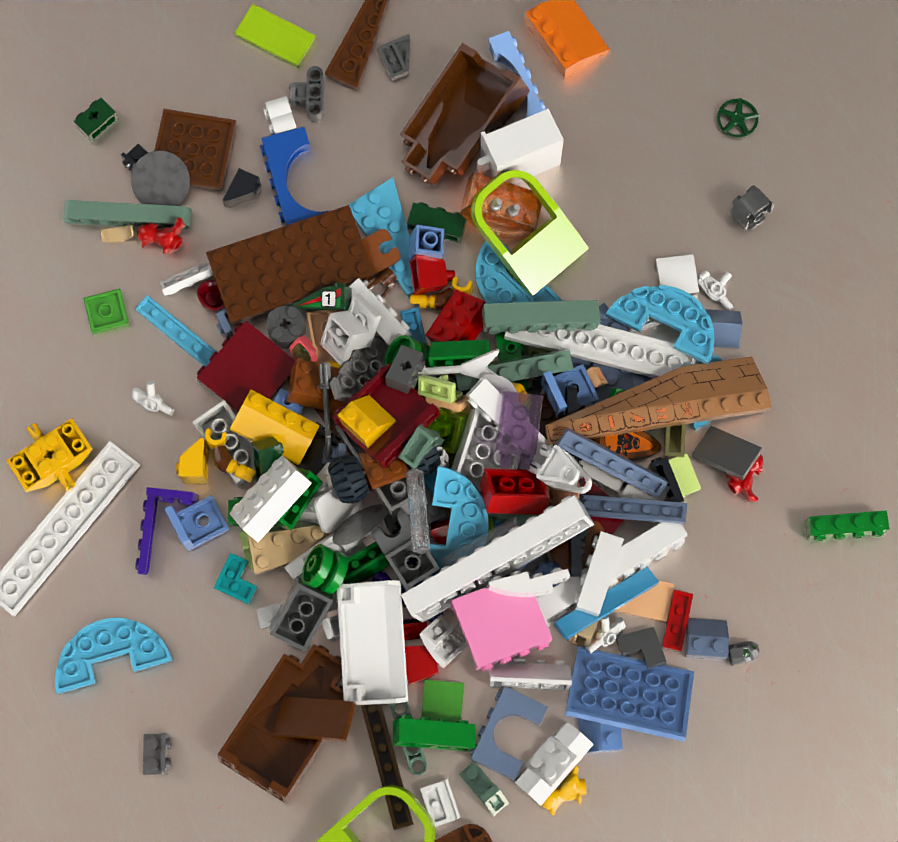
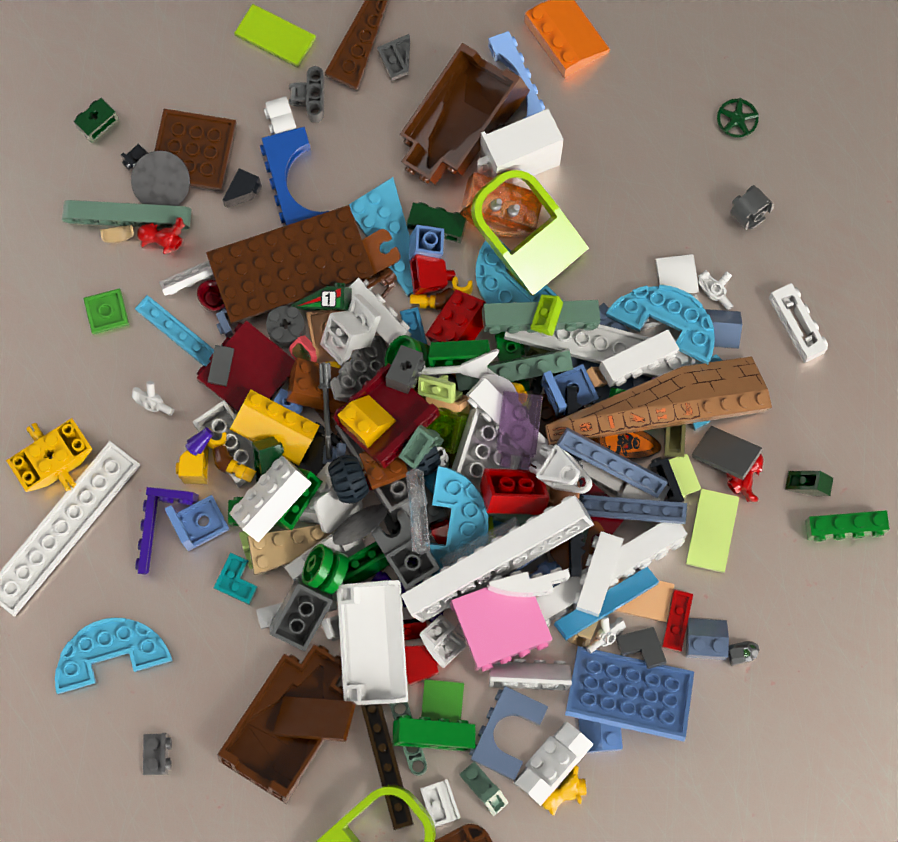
(198, 442): none -> dark purple cone
(220, 365): none -> dark grey tile
(547, 314): none -> lime slope
(639, 358): none -> white brick
(712, 530): none -> yellowish green tile
(809, 483): none -> dark green slope
(814, 344): none -> white brick

